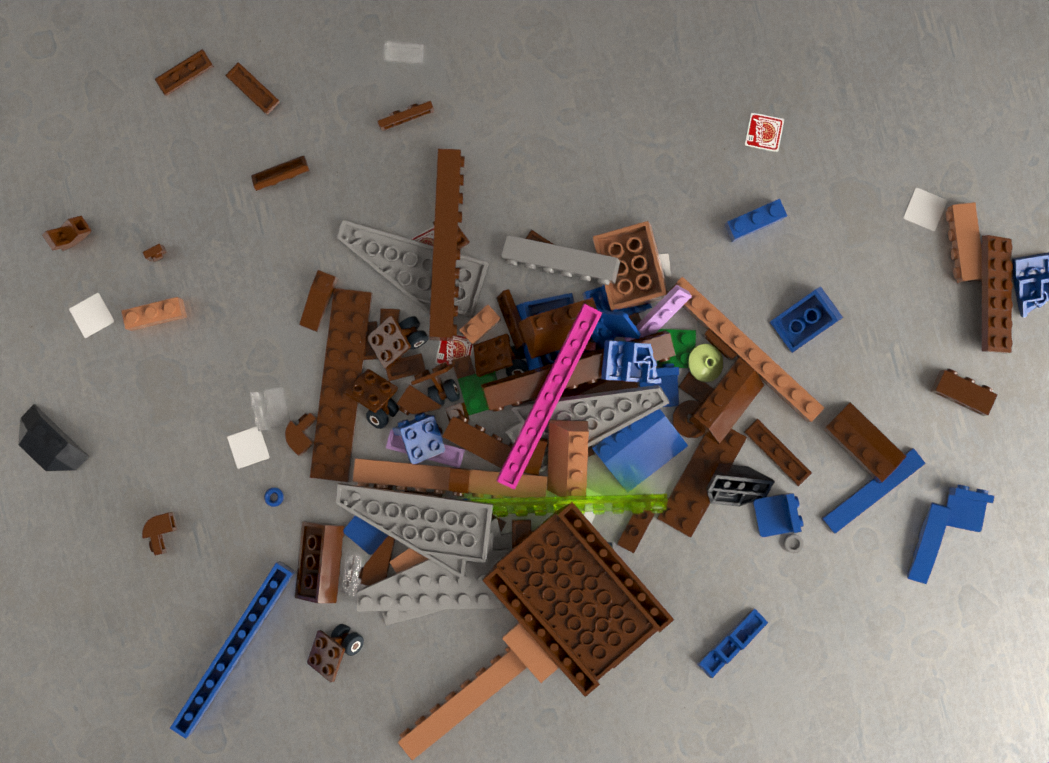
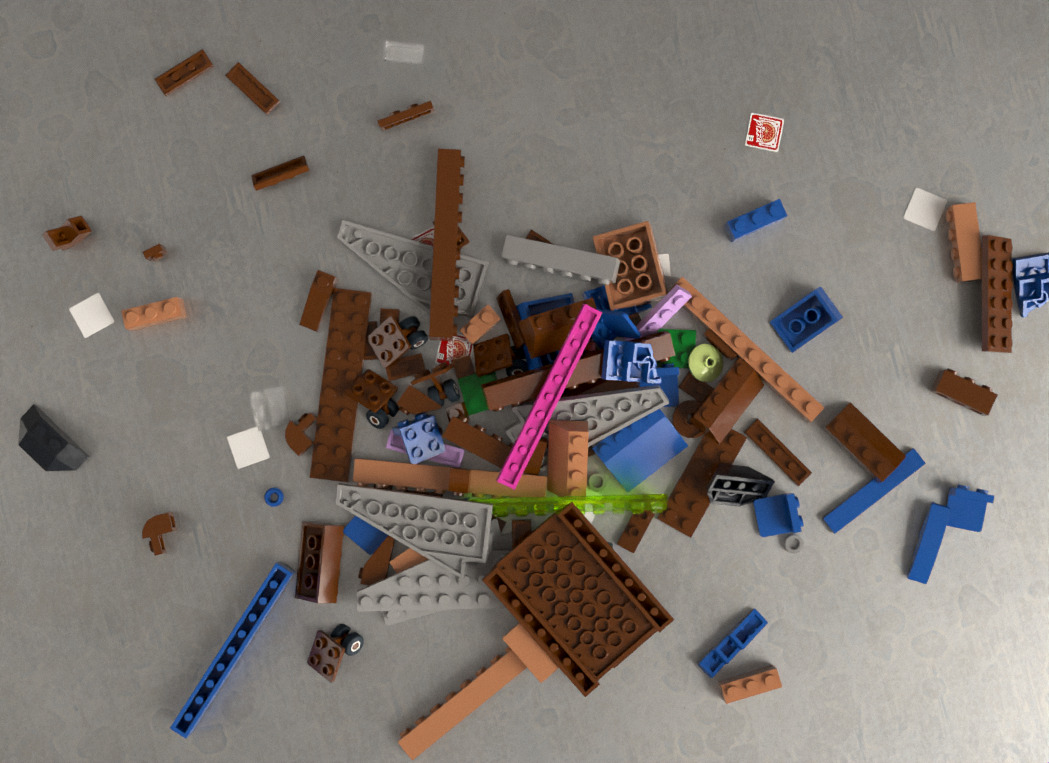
(351, 574): clear plate -> none
(597, 481): none -> tile
(750, 684): none -> nougat brick

